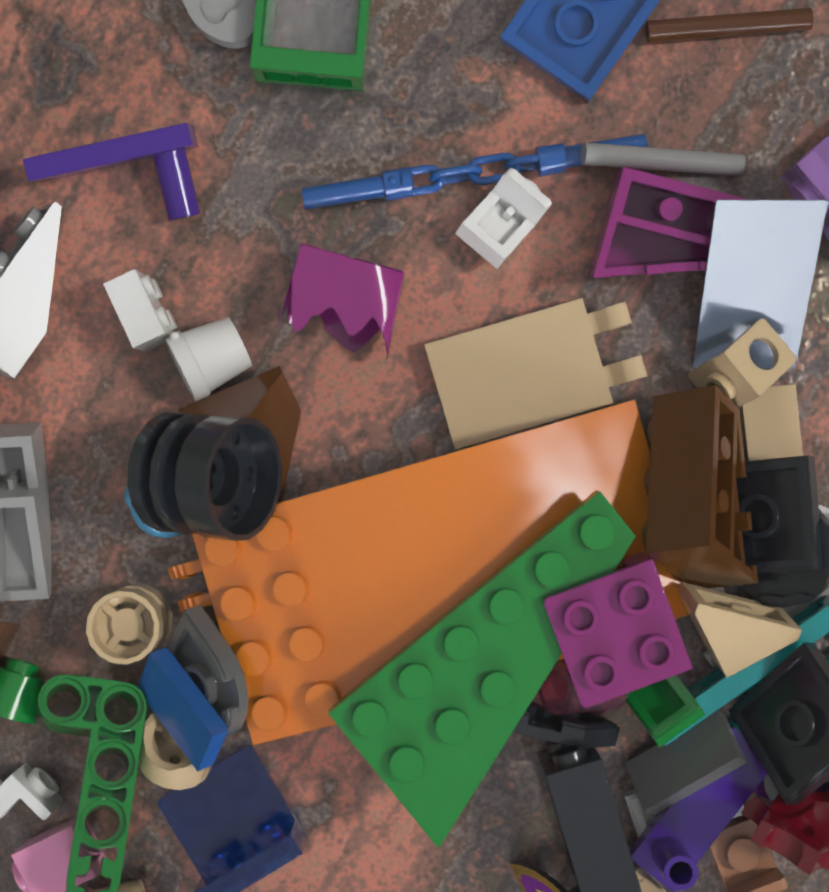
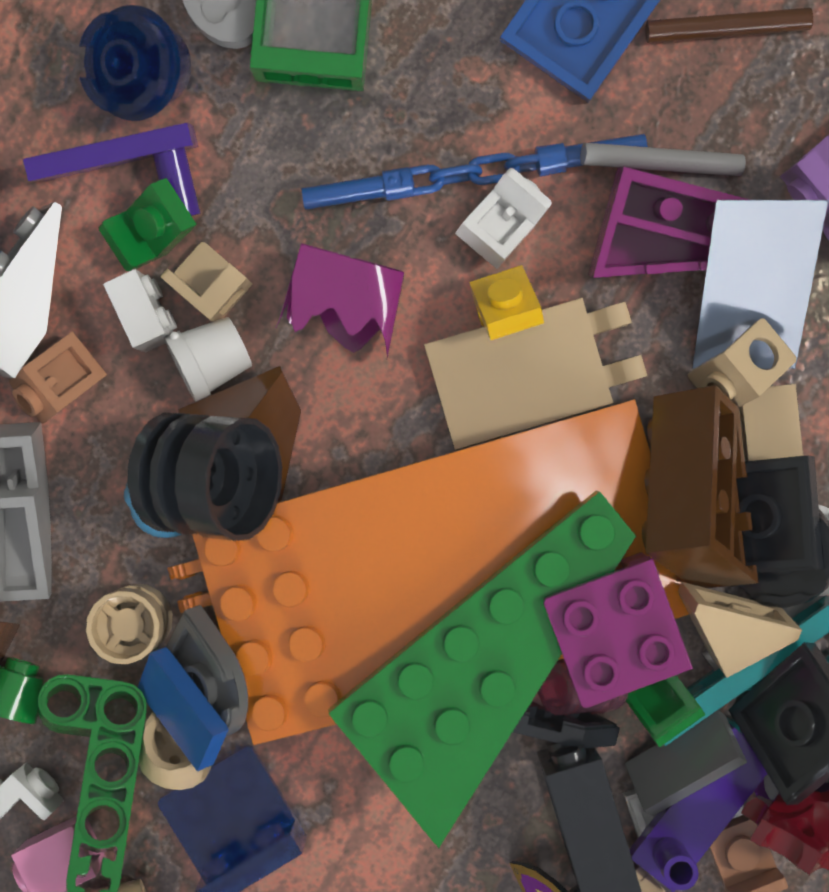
(55, 378): none -> nougat bracket
(134, 63): none -> clear blue cone
(148, 226): none -> green bracket
(208, 282): none -> tan panel
(506, 302): none -> yellow bracket

